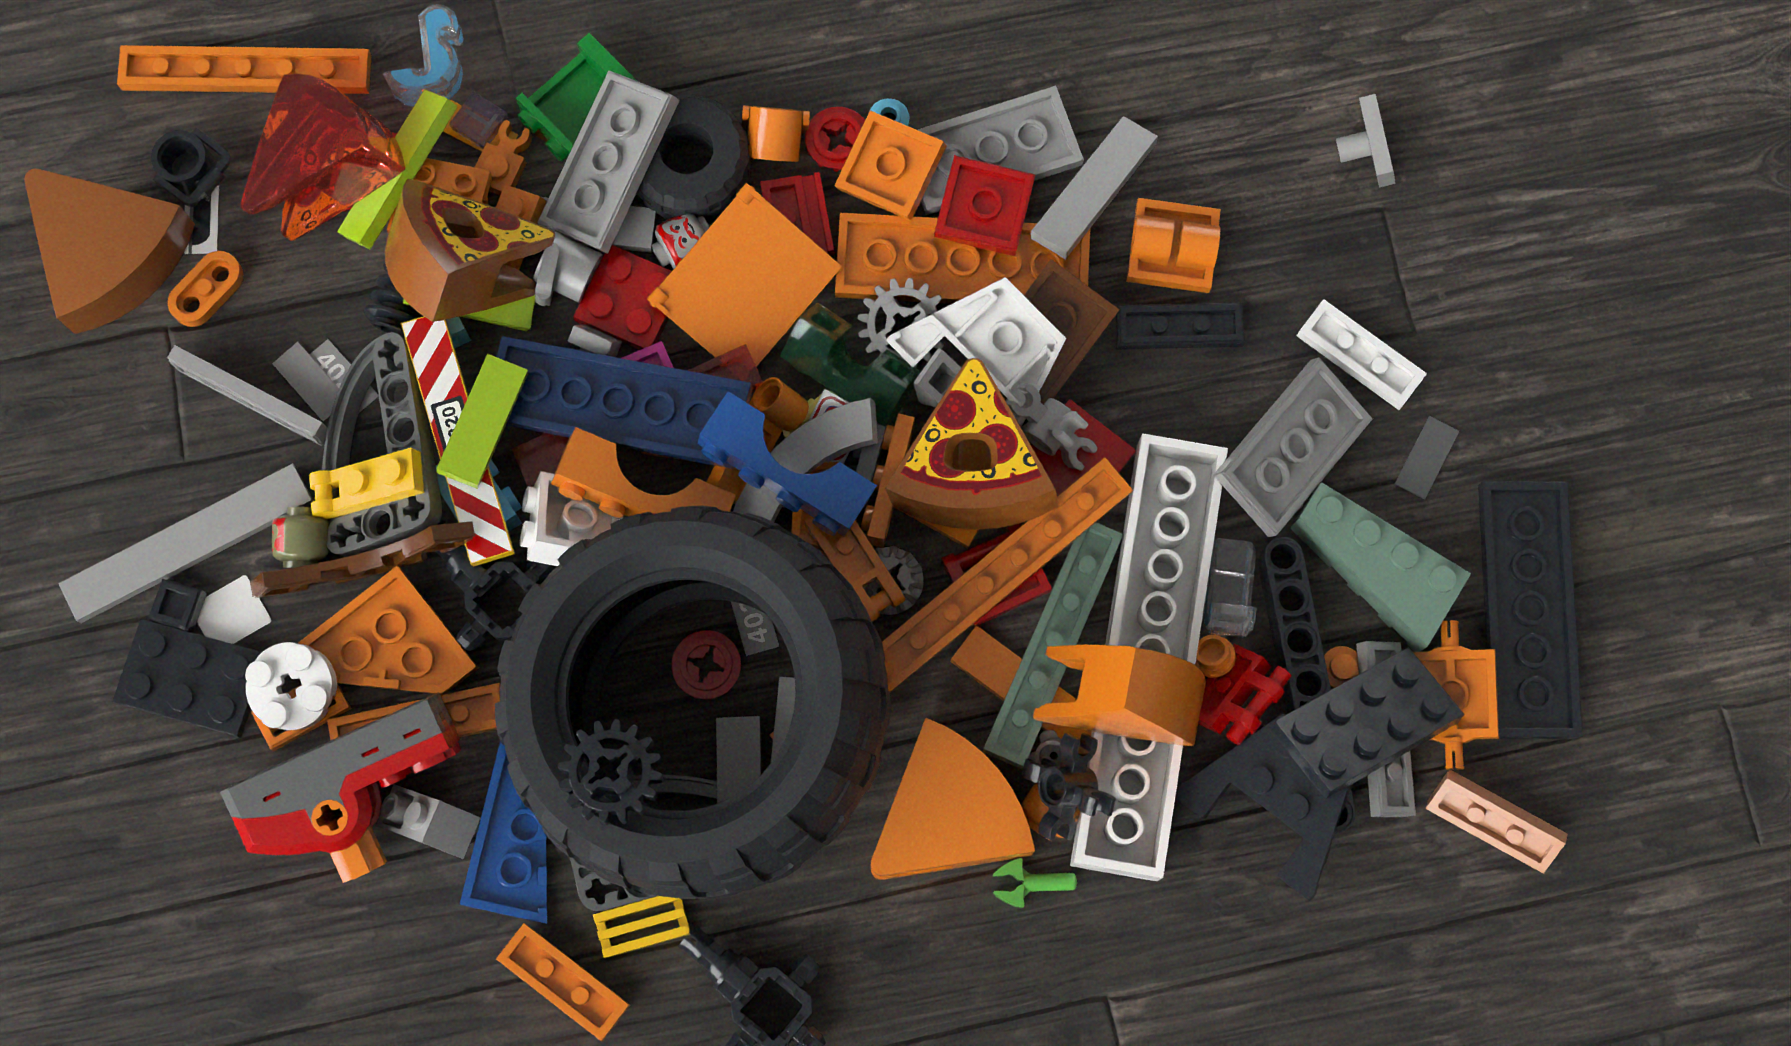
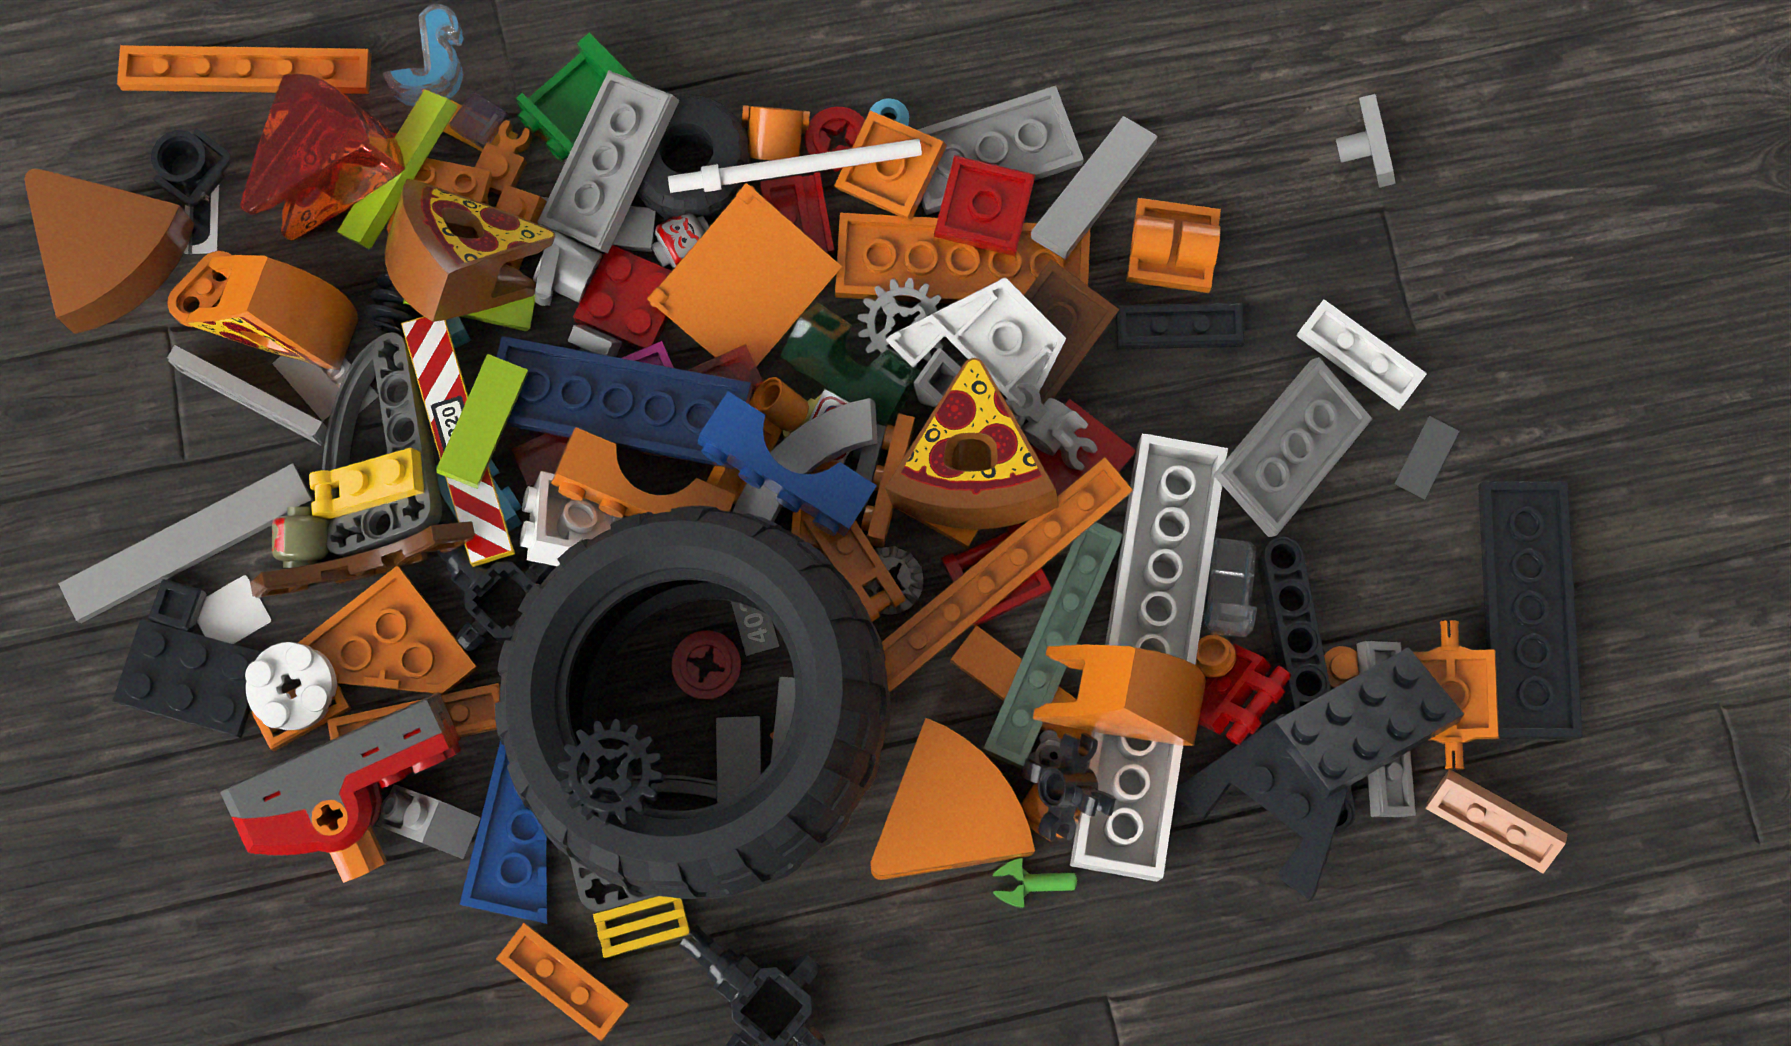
(279, 311): none -> orange piece
(713, 177): none -> white bar
(1382, 564): sand green wedge -> none

